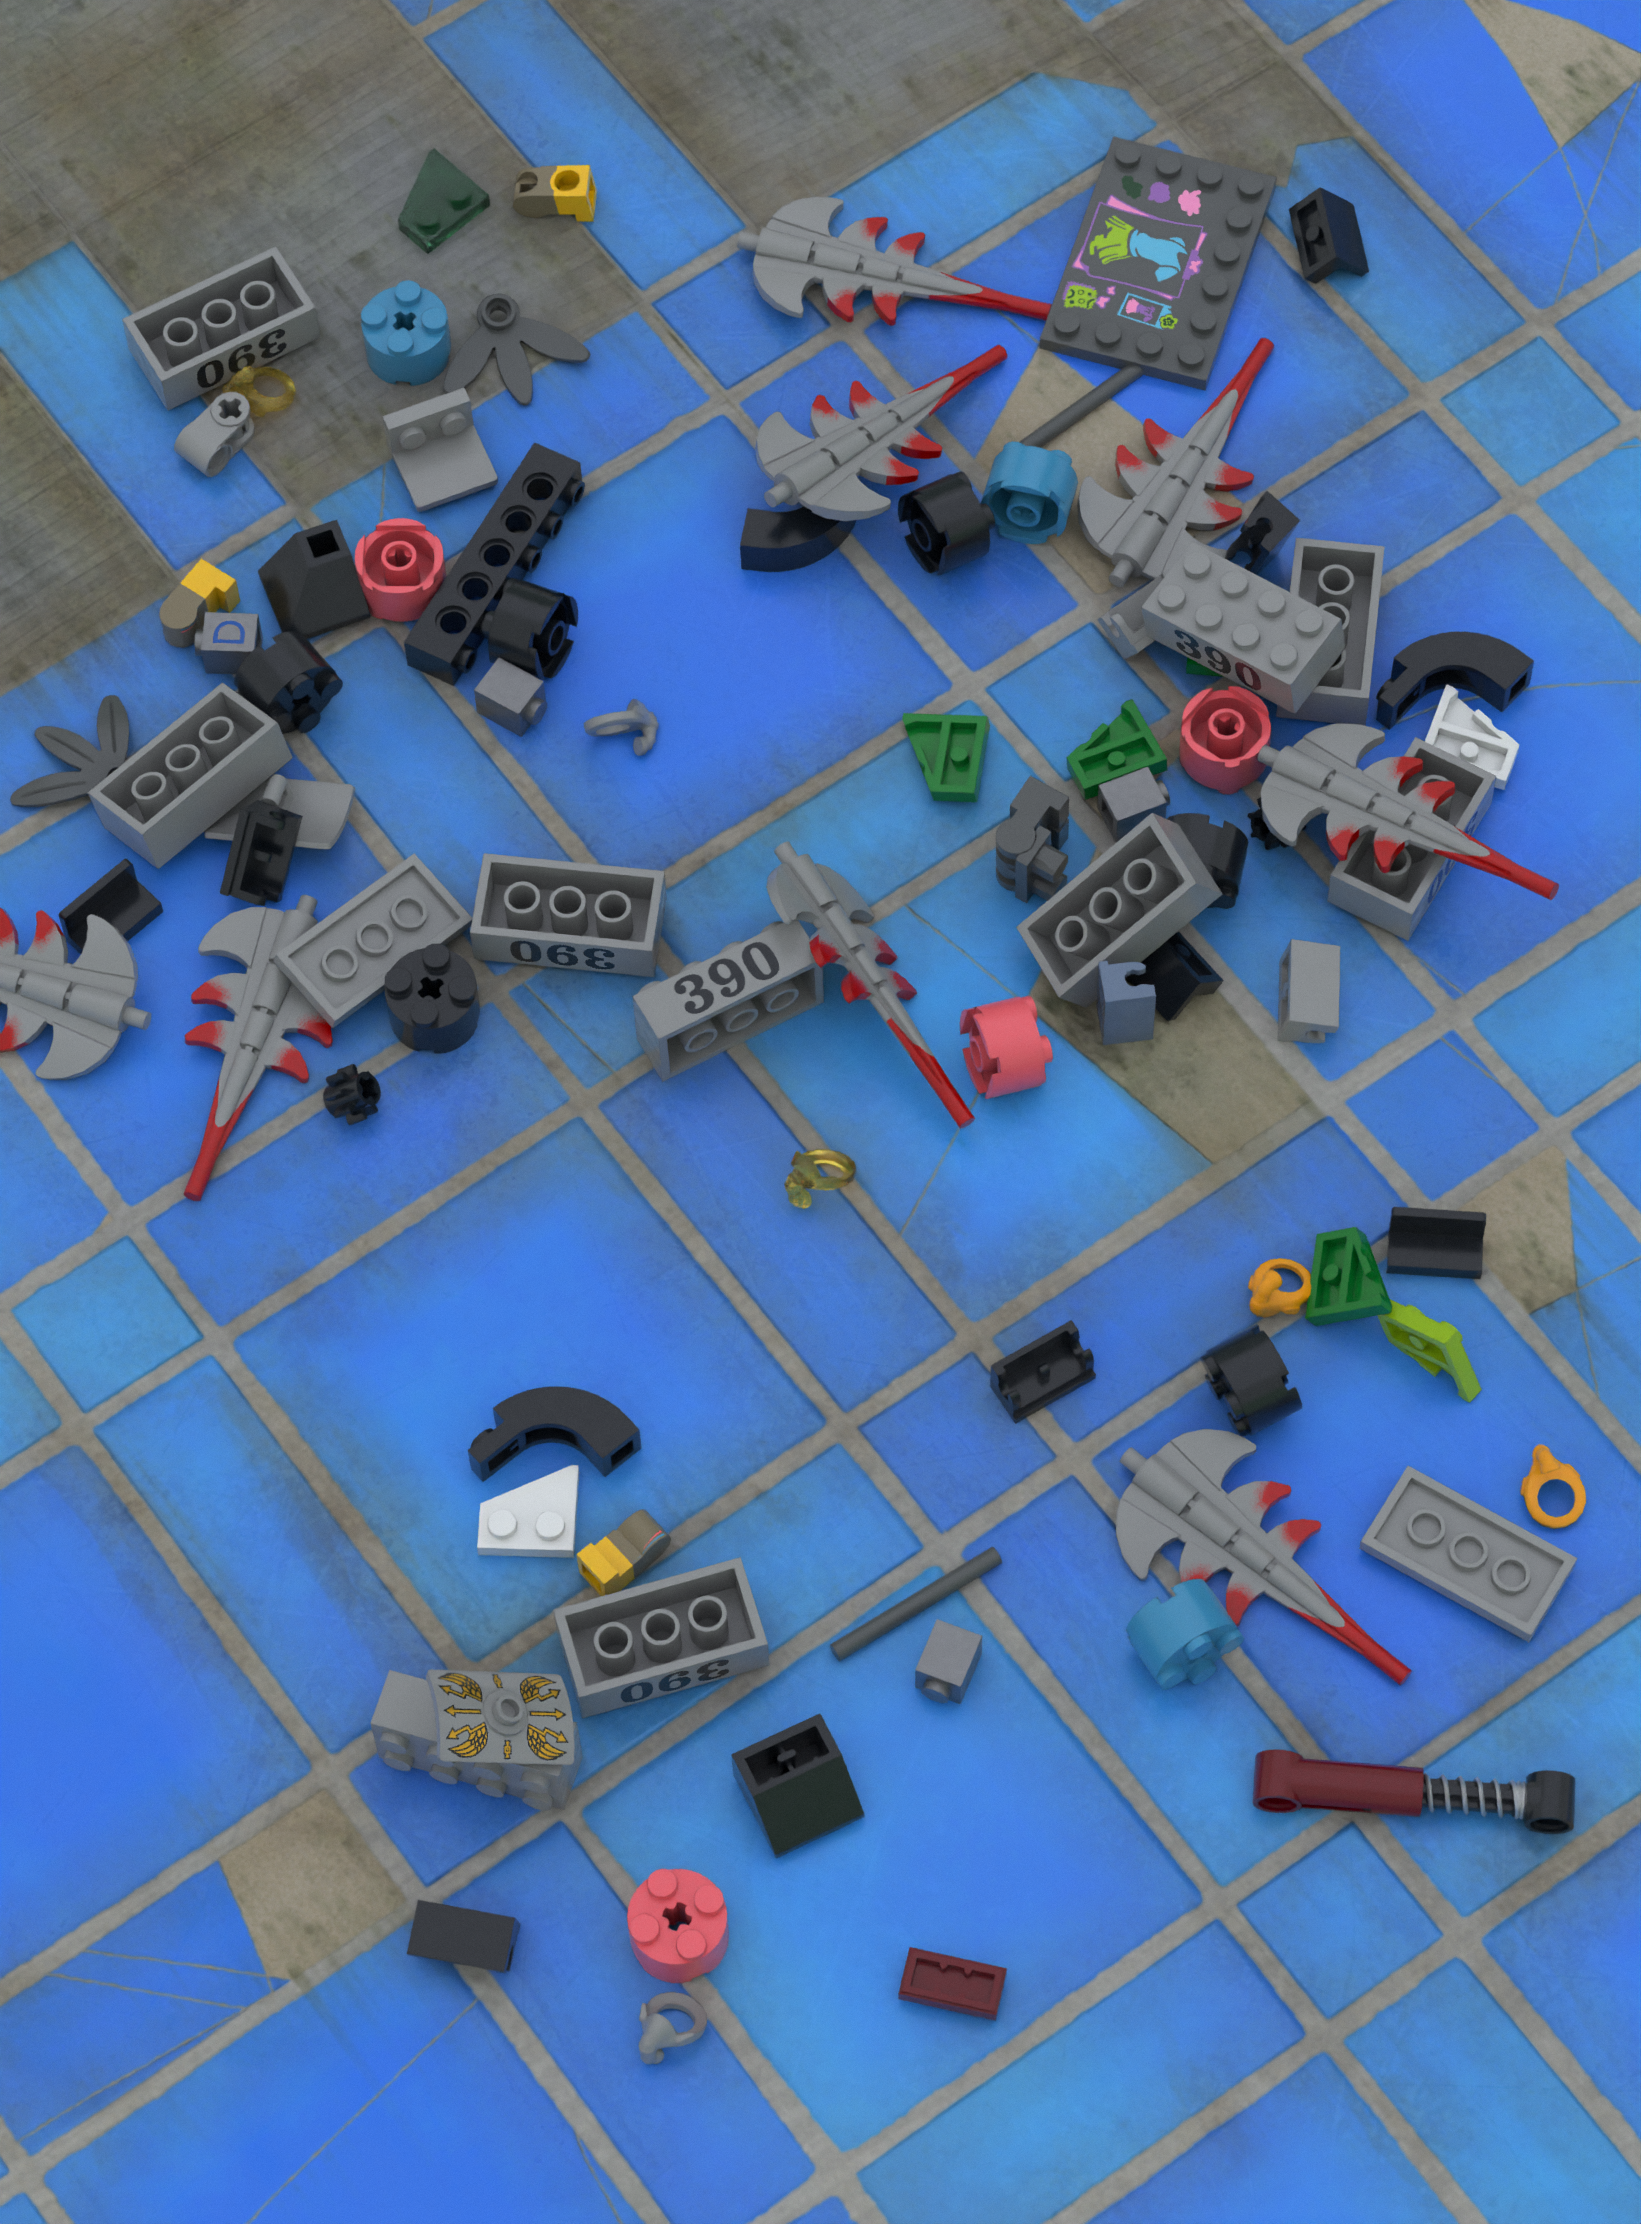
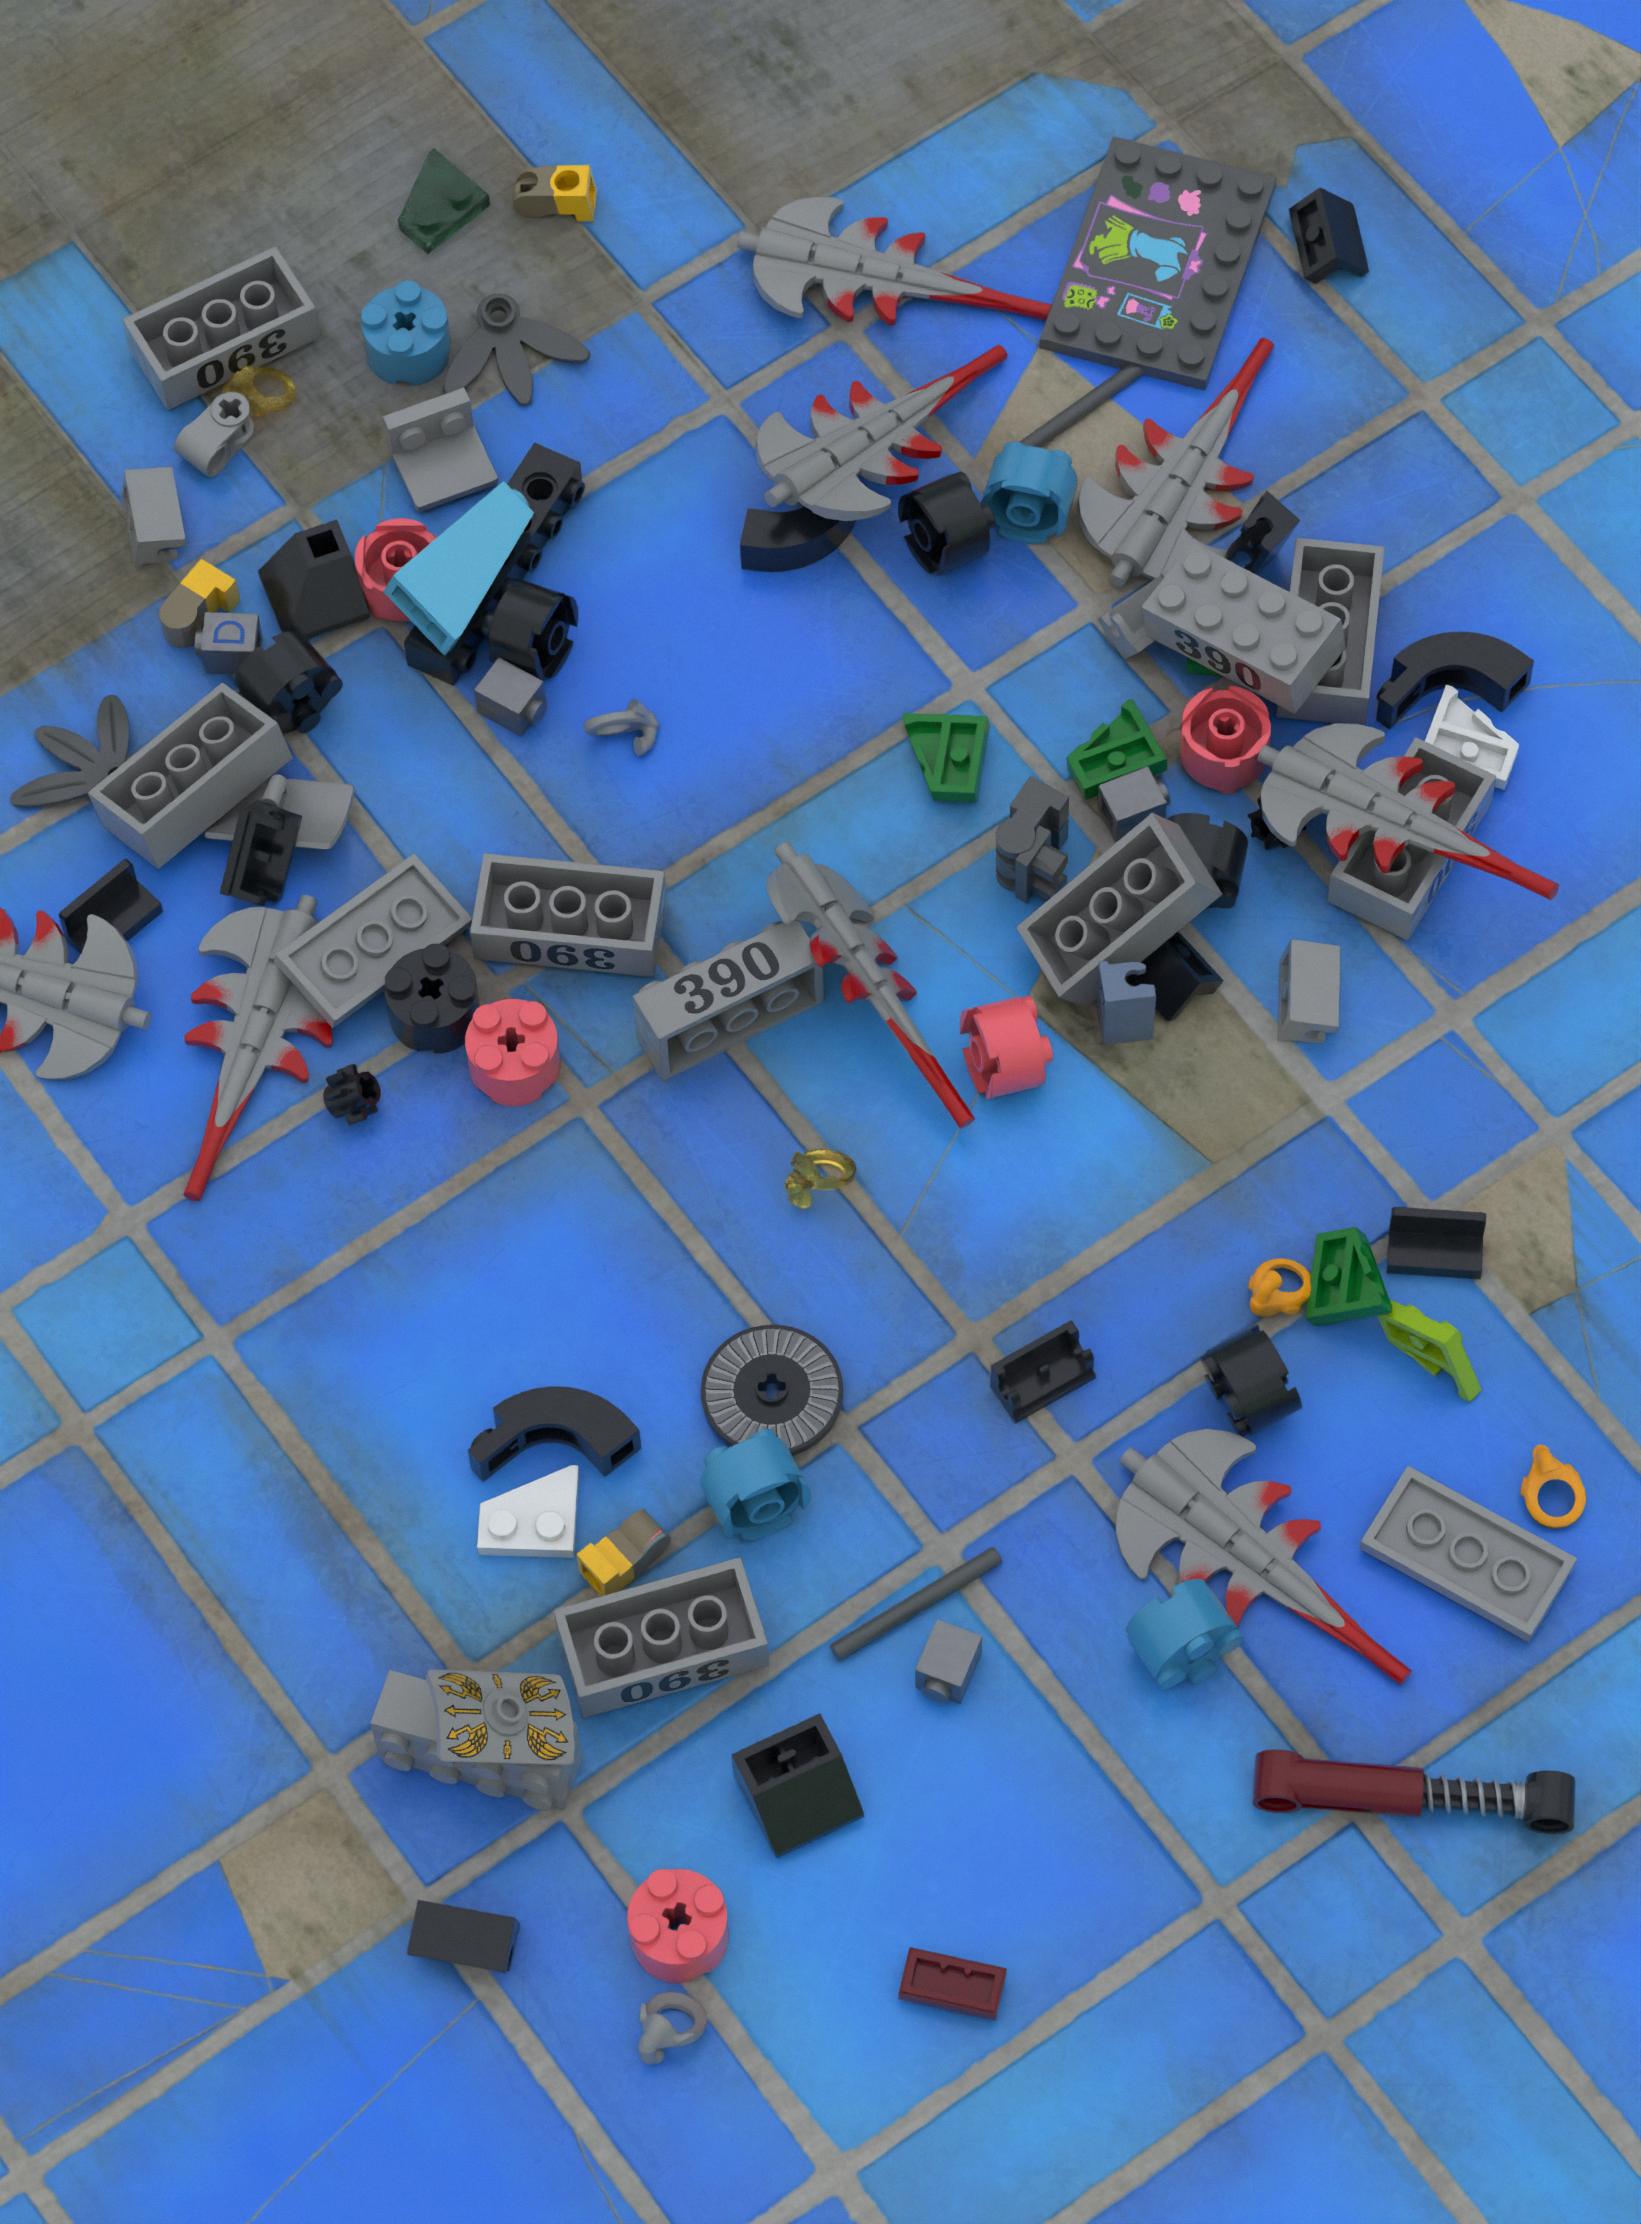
(152, 515): none -> light grey hinge
(454, 572): none -> medium azure slope
(512, 1051): none -> coral brick
(754, 1486): none -> dark azure brick
(777, 1354): none -> piece

